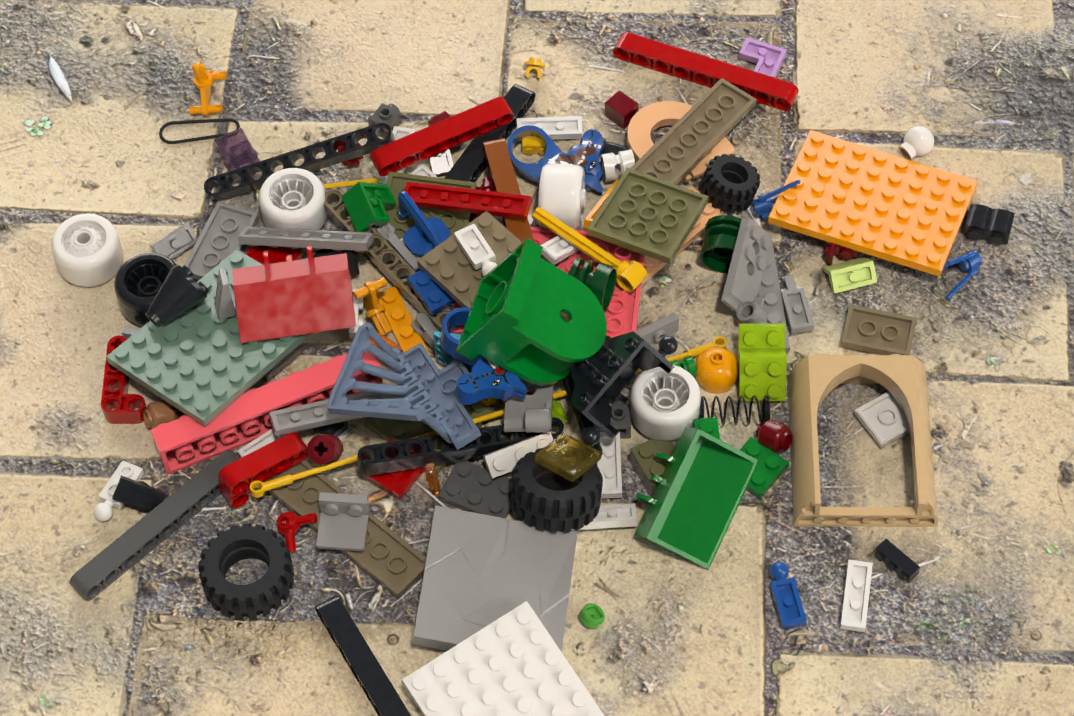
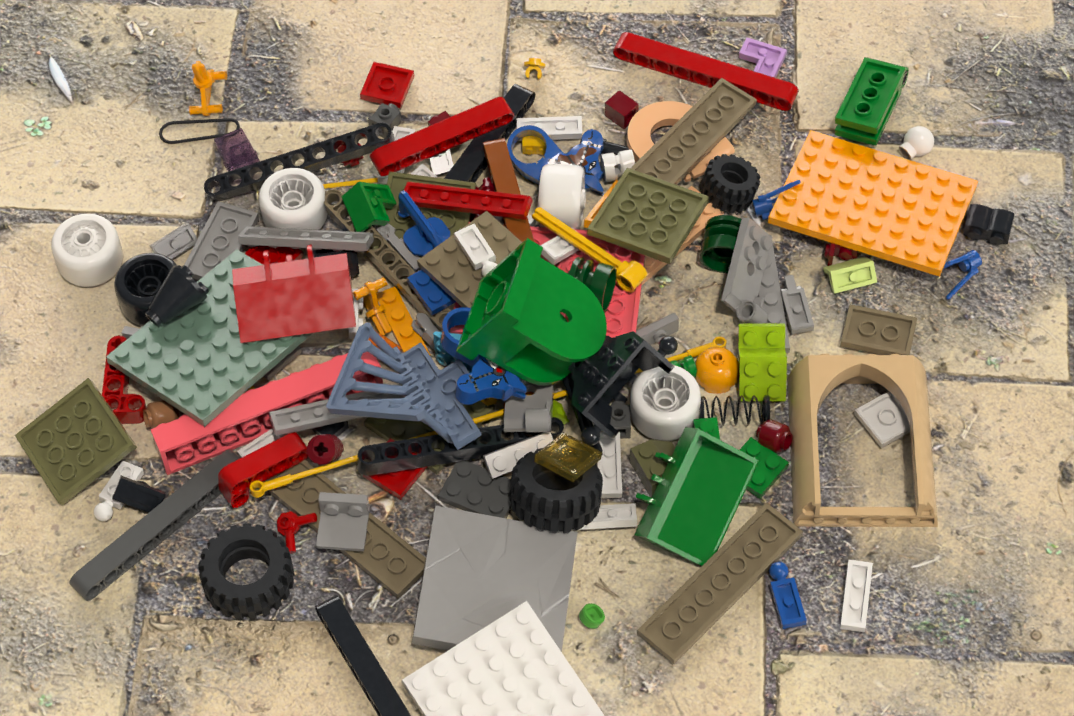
(75, 441): none -> olive plate
(223, 298): light grey slope -> none
(387, 84): none -> red plate
(432, 478): clear orange tile -> none
(719, 583): none -> dark tan plate
(870, 101): none -> green hinge
(897, 561): black piece -> none

